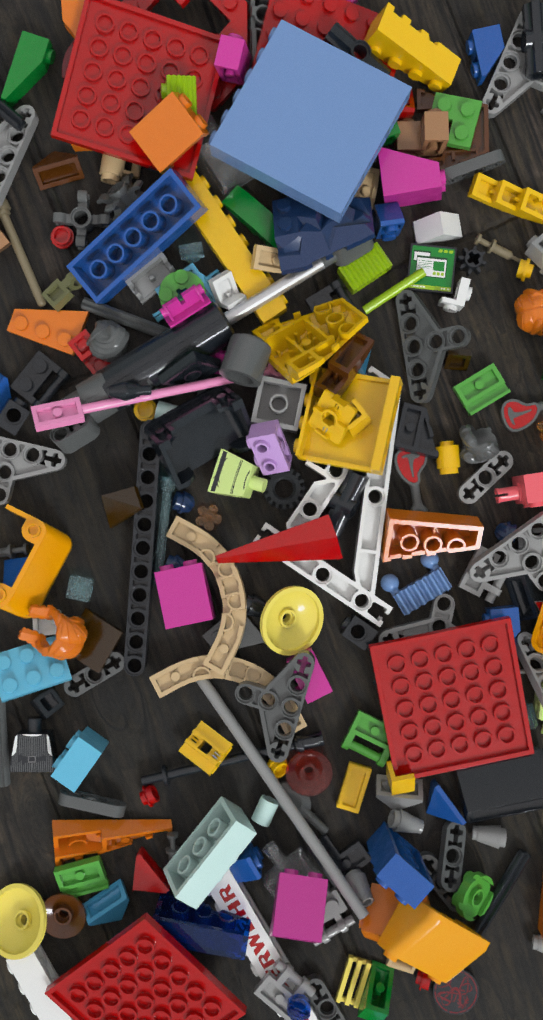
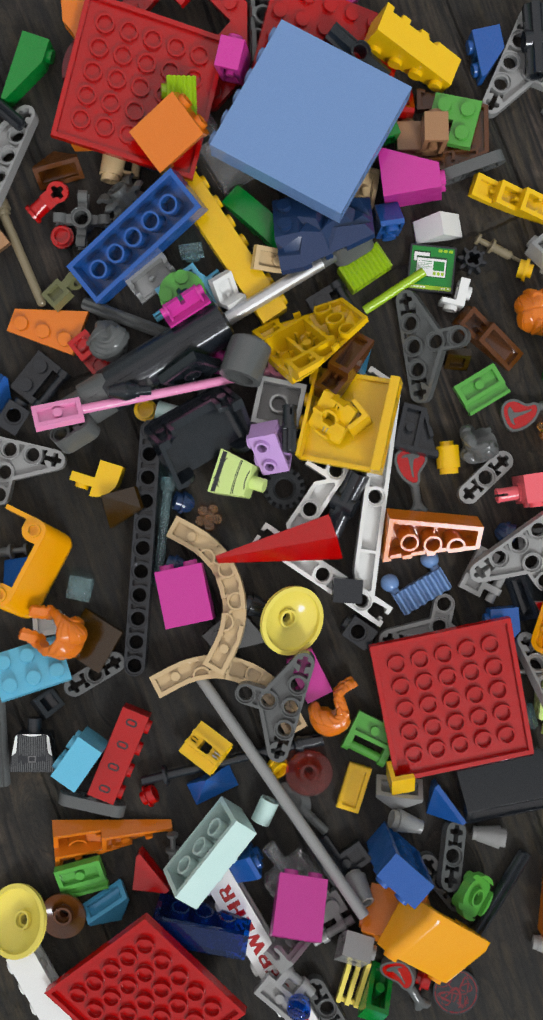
(47, 201): none -> red connector
(107, 479): none -> yellow brick
(119, 753): none -> red brick
(210, 786): none -> blue slope
(285, 952): none -> light grey hinge
(289, 428): none -> black axle
(329, 721): none -> orange hair
(347, 590): none -> black panel
(355, 949): none -> light grey brick
(405, 977): none -> dark grey piece
(488, 338): none -> reddish brown slope

